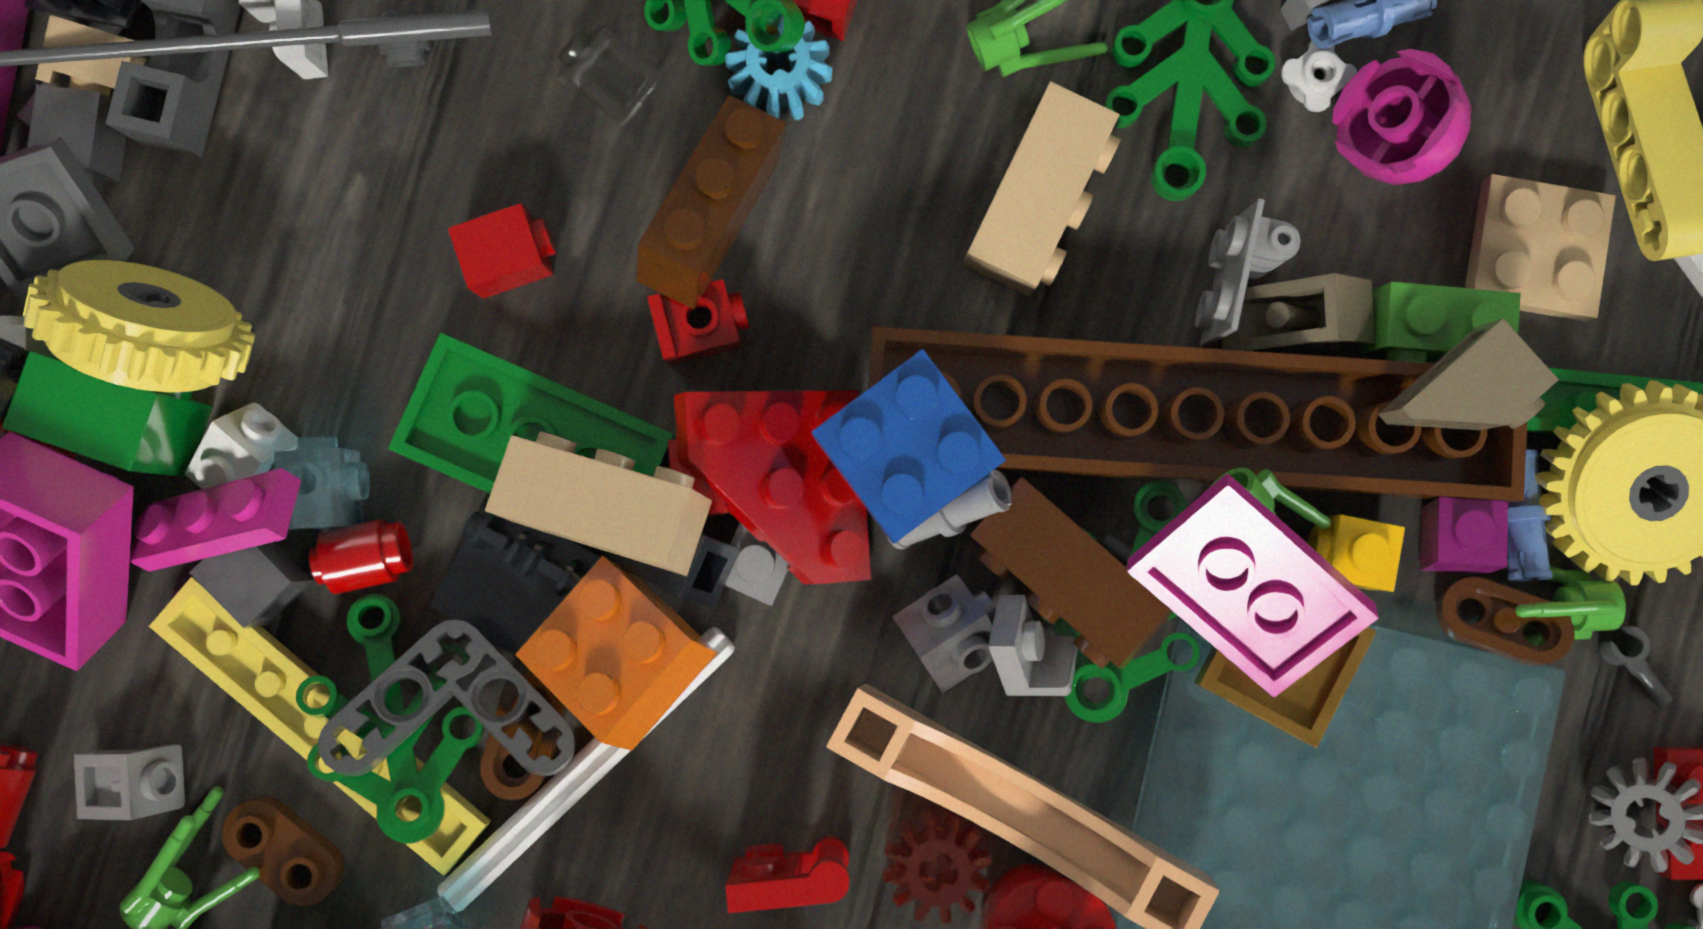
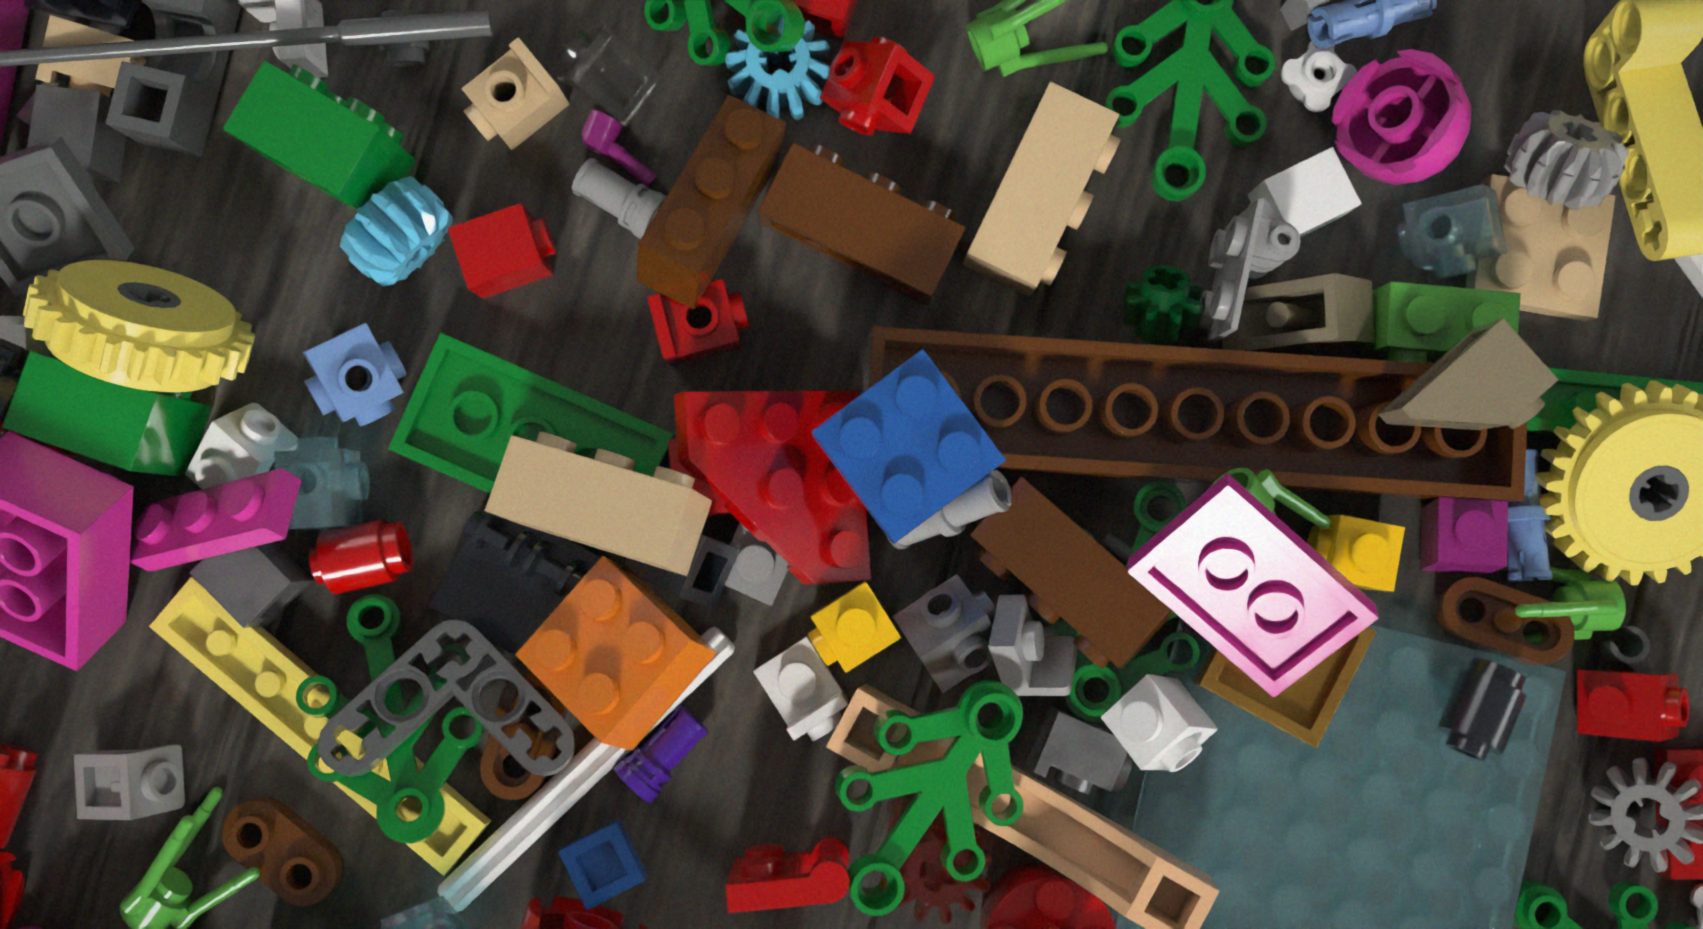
(319, 135): none -> green brick
(334, 358): none -> medium blue brick
(396, 231): none -> medium azure gear
(532, 106): none -> tan brick
(600, 137): none -> magenta hand
(603, 864): none -> blue plate
(630, 203): none -> light grey pin
(653, 762): none -> dark purple pin
(803, 690): none -> white bracket
(852, 628): none -> yellow brick
(861, 221): none -> reddish brown brick
(876, 87): none -> red brick
(938, 786): none -> green plant
(1080, 752): none -> flat silver brick
(1159, 724): none -> white brick
(1162, 305): none -> dark green gear
(1308, 193): none -> white brick
(1452, 230): none -> clear light blue brick
(1482, 709): none -> black brick
(1566, 159): none -> light grey gear
(1631, 704): none -> red bracket

